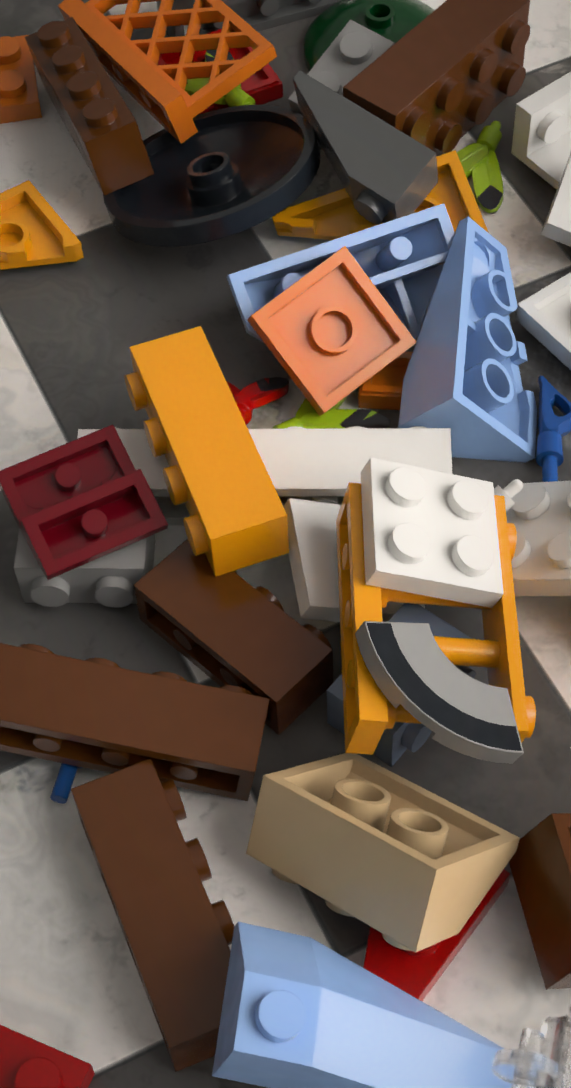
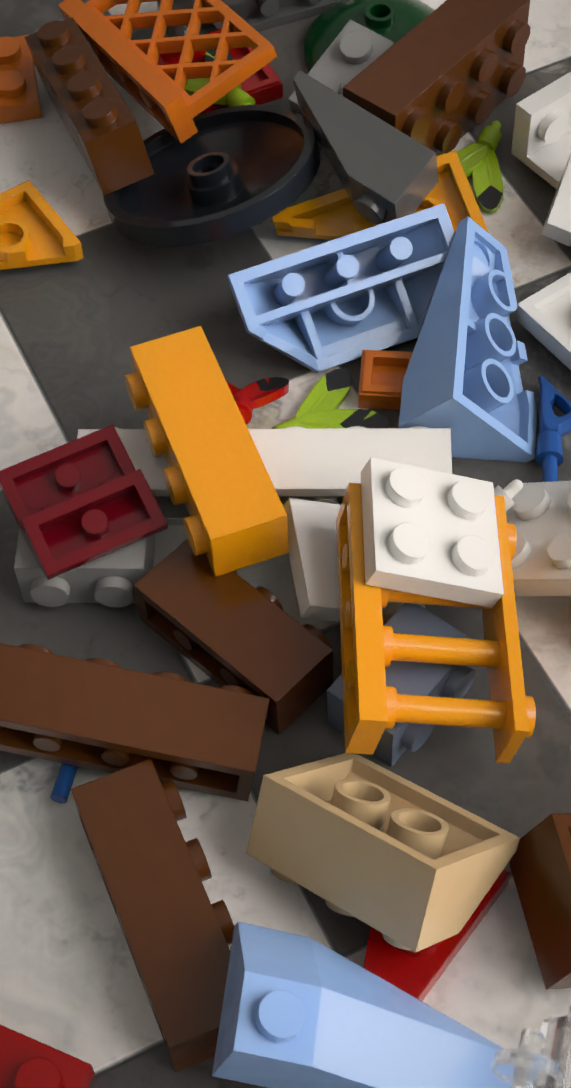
(331, 330): orange plate -> none
(456, 707): light grey tile -> none

